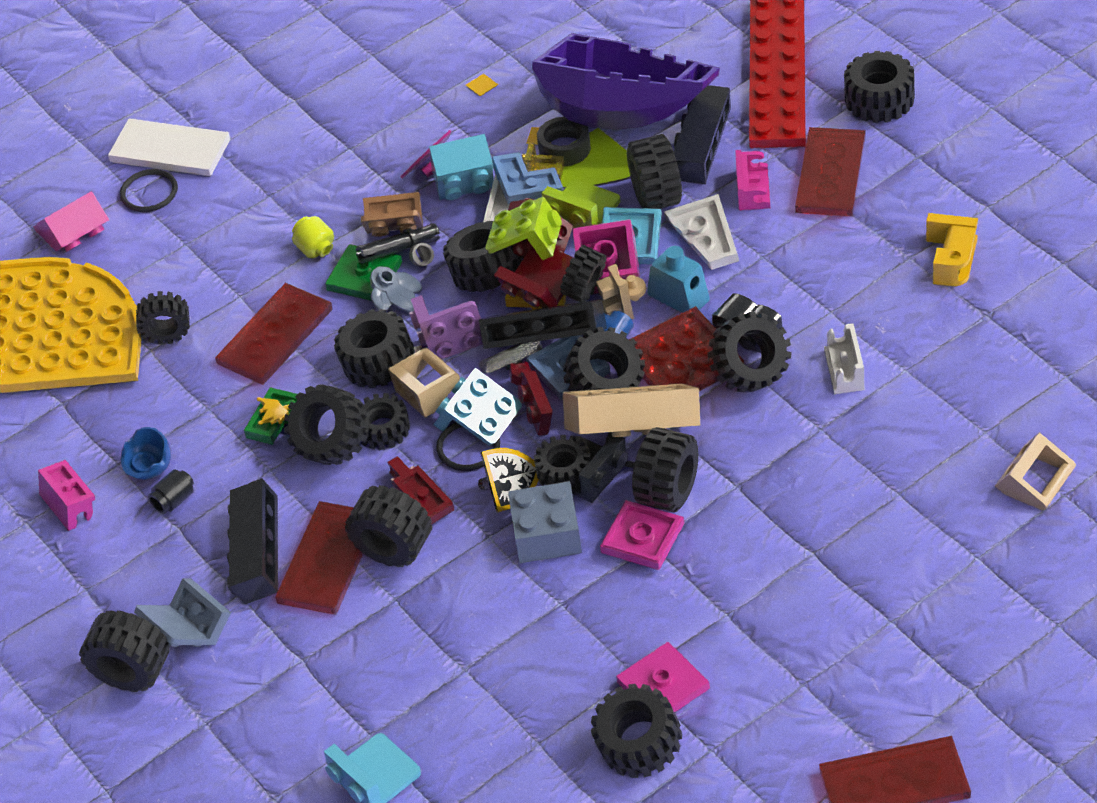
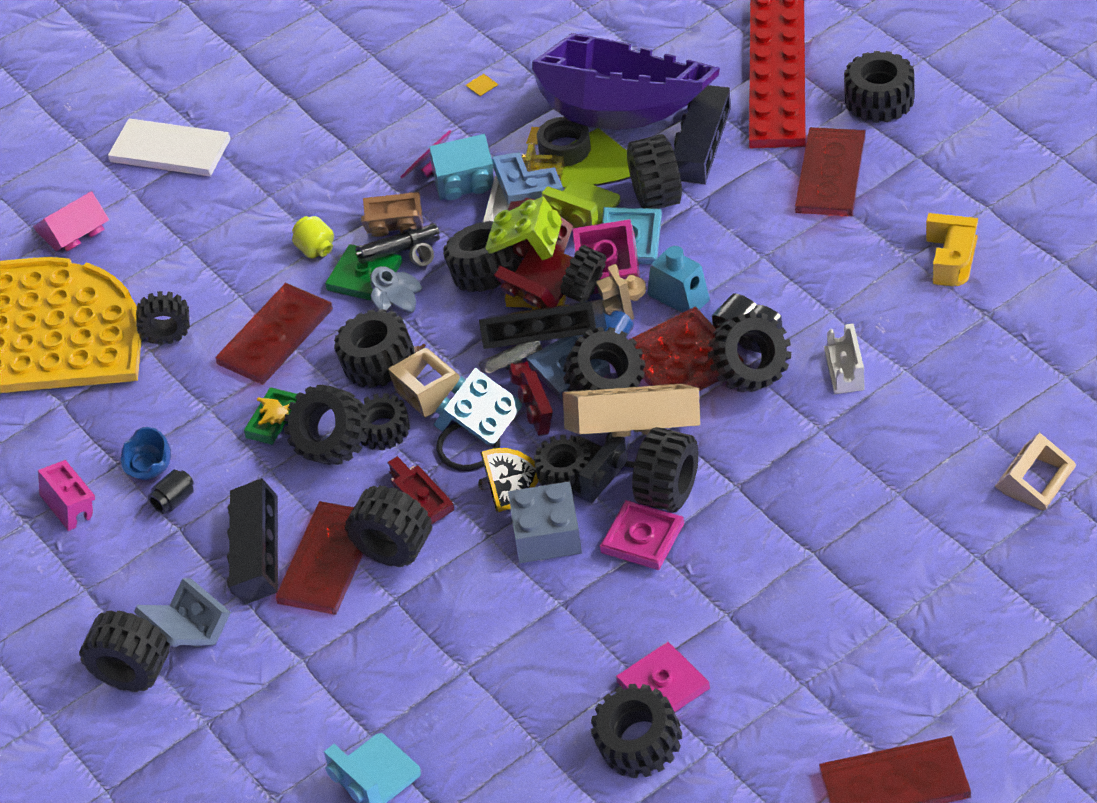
(143, 173): black tyre -> none
(447, 330): medium lavender bracket -> none
(705, 230): white wing -> none
(752, 181): dark pink hinge -> none

